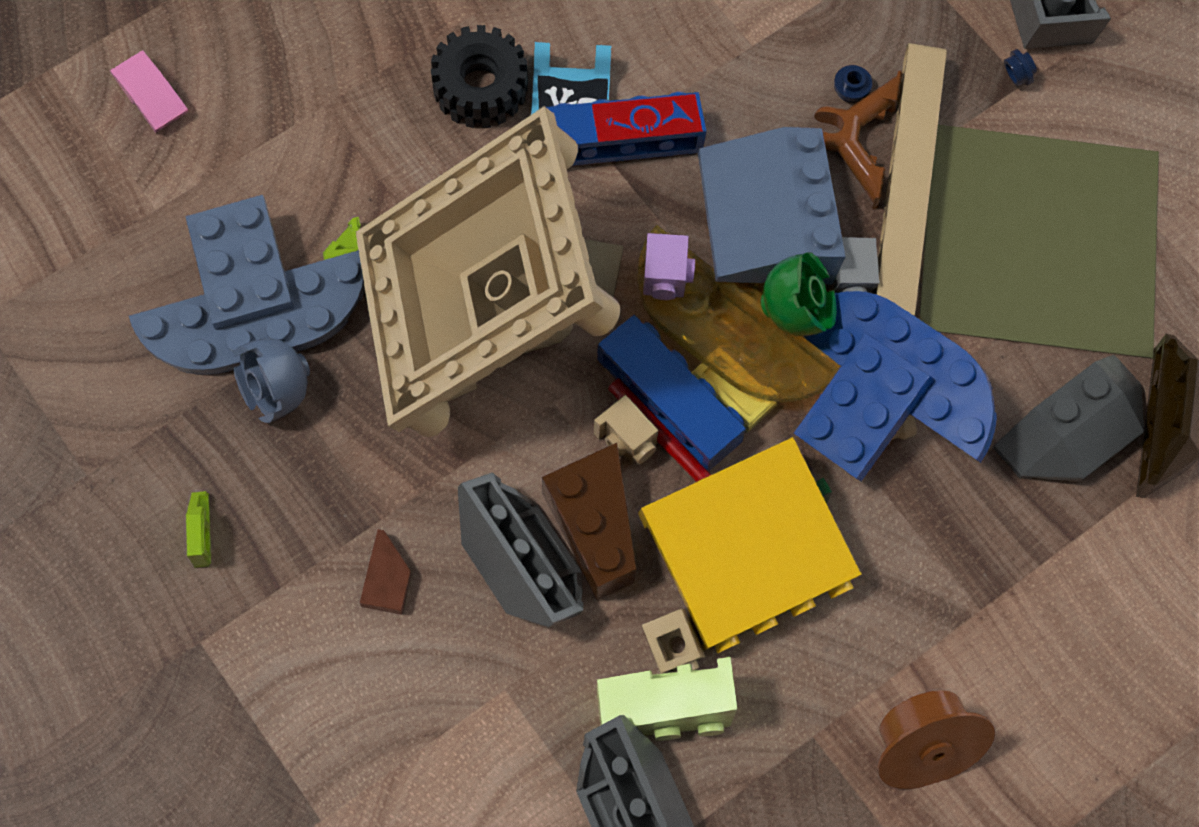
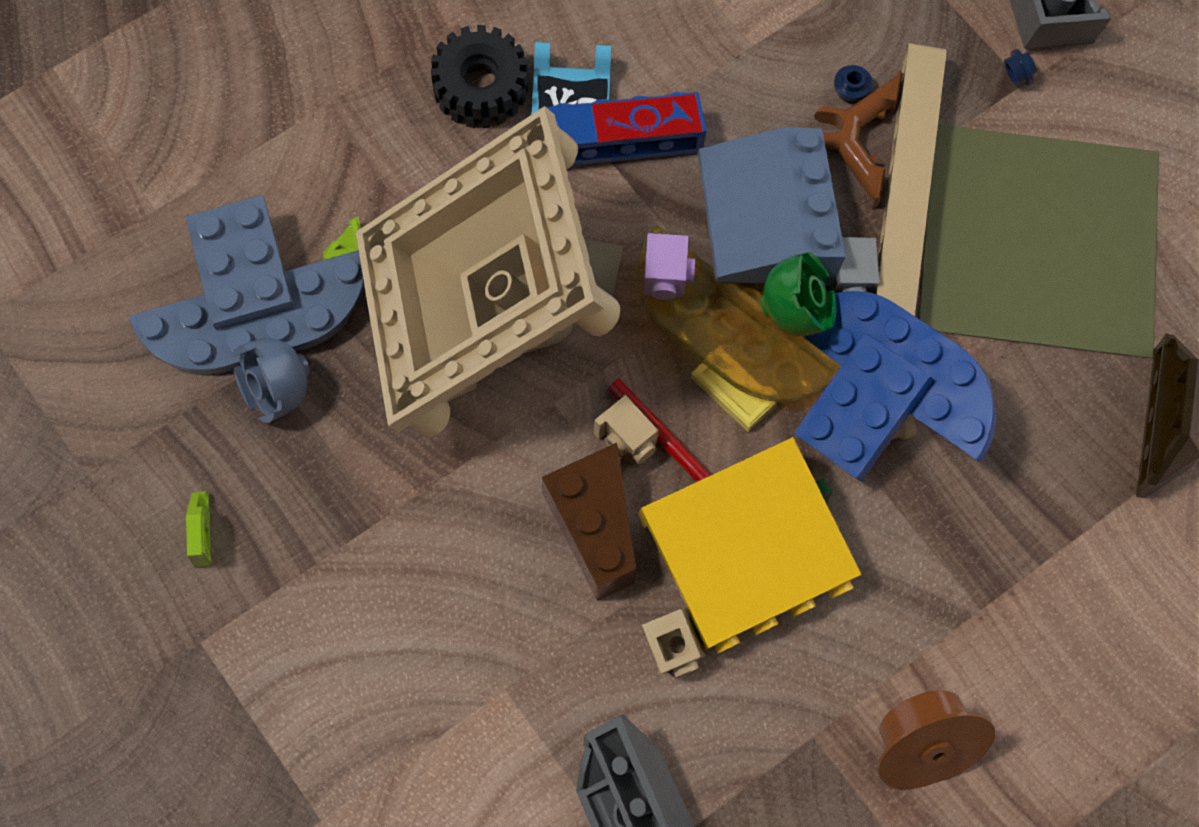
(149, 91): bright pink slope -> none
(386, 577): copper tile -> none
(518, 552): dark grey wedge -> none
(671, 391): blue brick -> none
(671, 701): yellowish green wedge -> none
(1077, 425): dark grey wedge -> none

